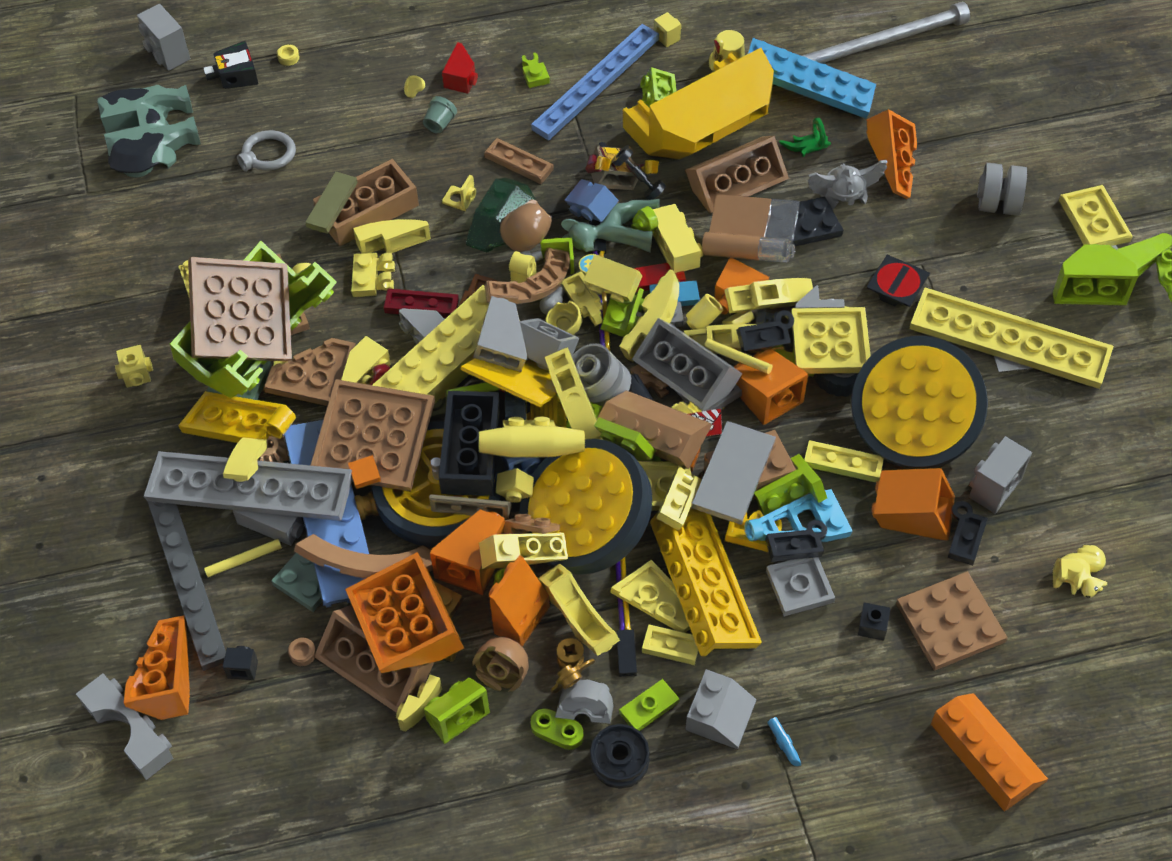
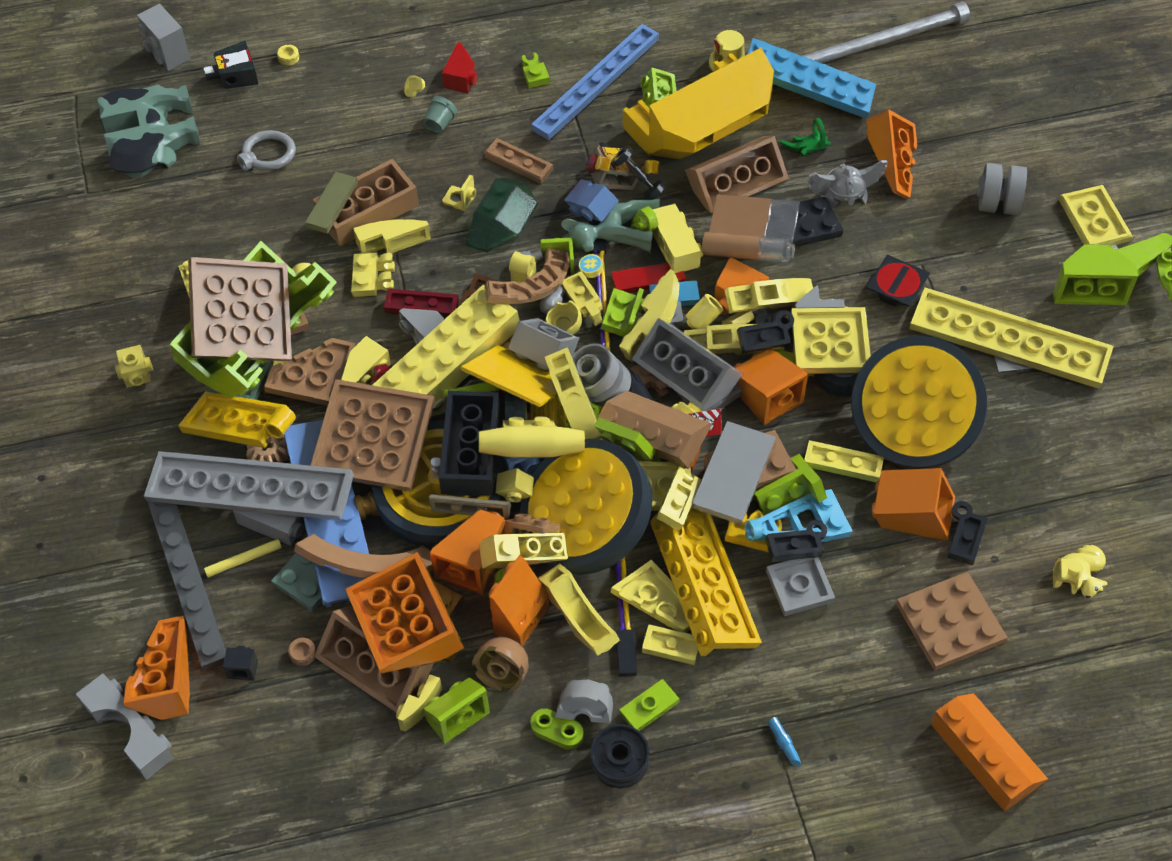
(243, 459): light yellow slope -> none
(364, 472): orange tile -> none
(501, 336): light grey slope -> none
(525, 226): medium nougat piece -> none
(570, 675): pearl gold plate -> none
(574, 658): pearl gold wheel -> none
(612, 278): light yellow brick -> none
(668, 29): light yellow plate -> none
(720, 710): light grey slope -> none
(738, 356): light yellow bar -> none
(874, 621): black plate -> none
(999, 474): light grey brick -> none

